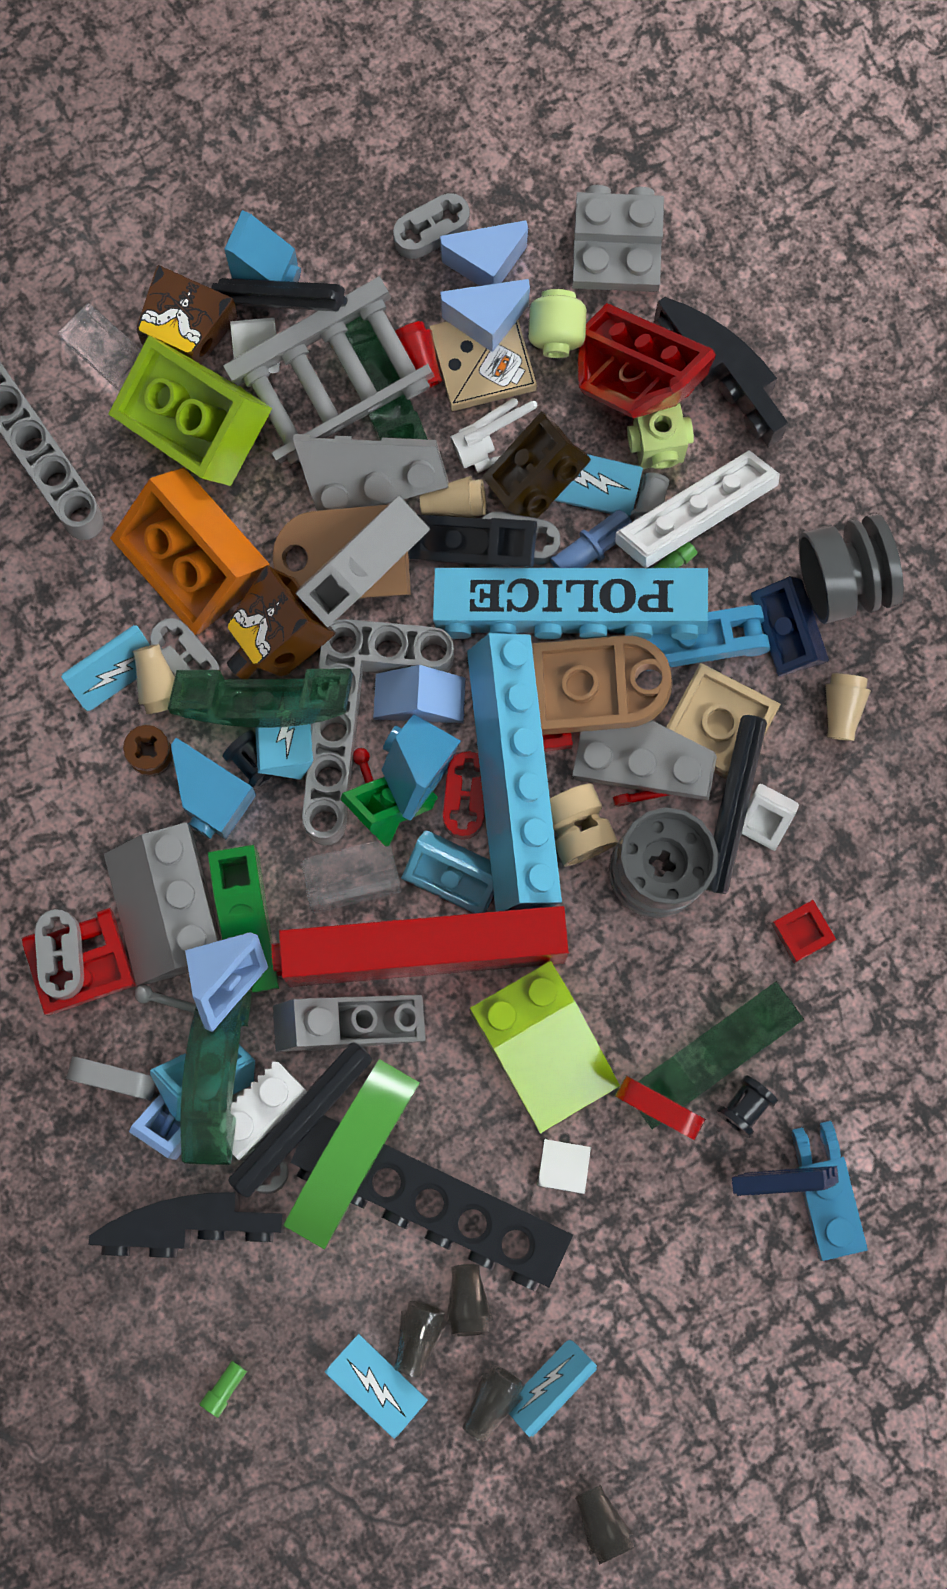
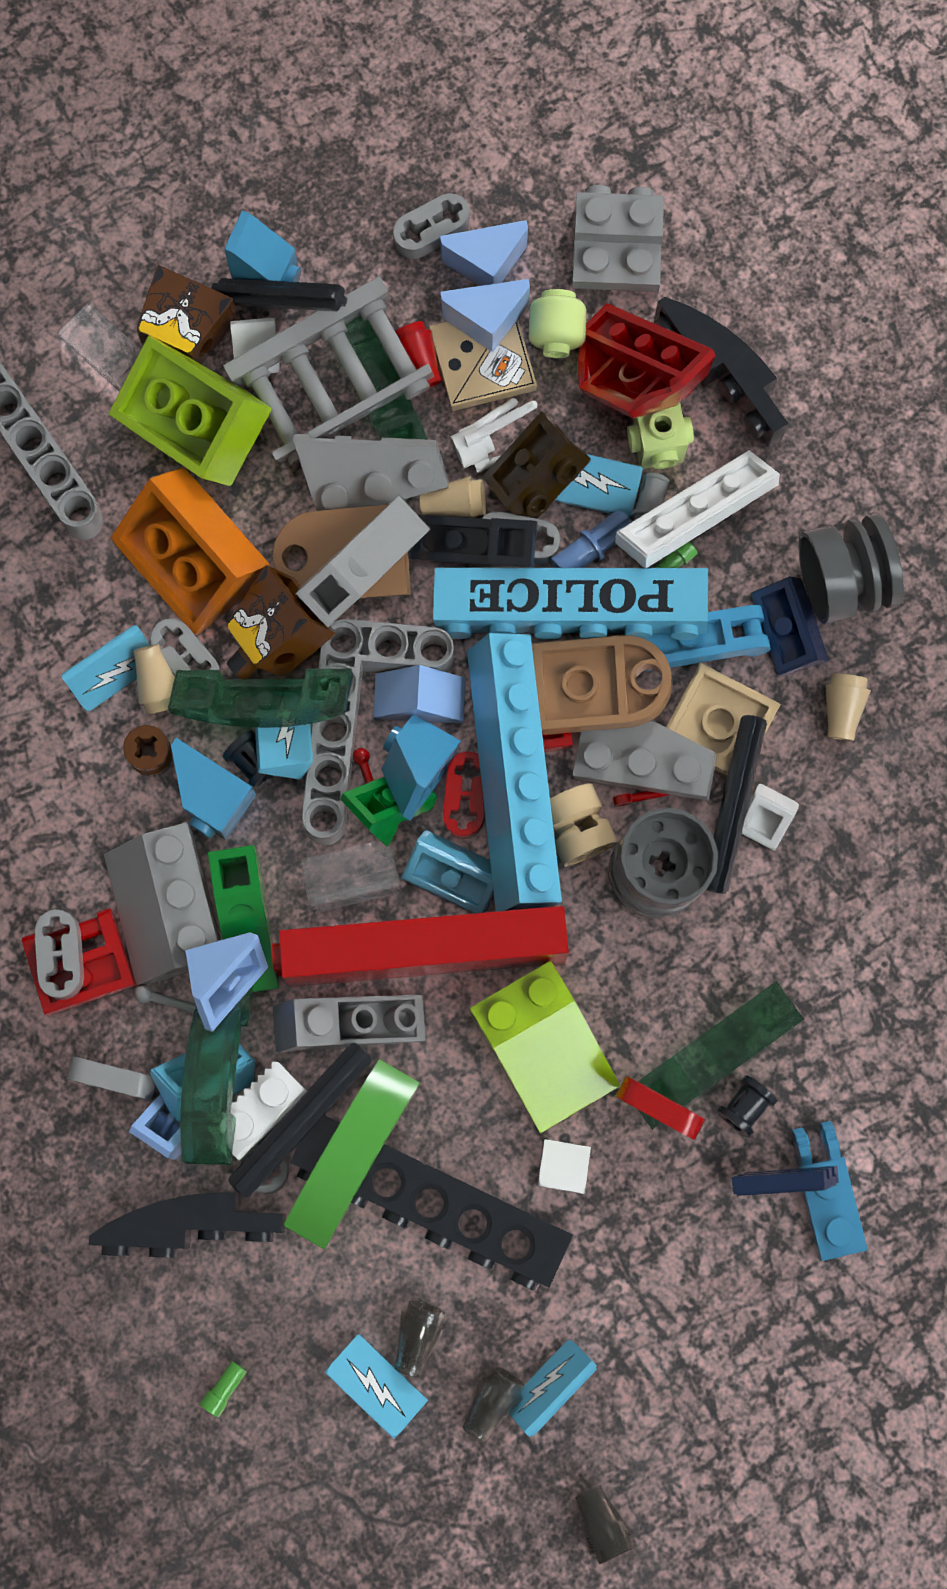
(468, 1303): clear smoke cone -> none
(803, 931): red tile -> none

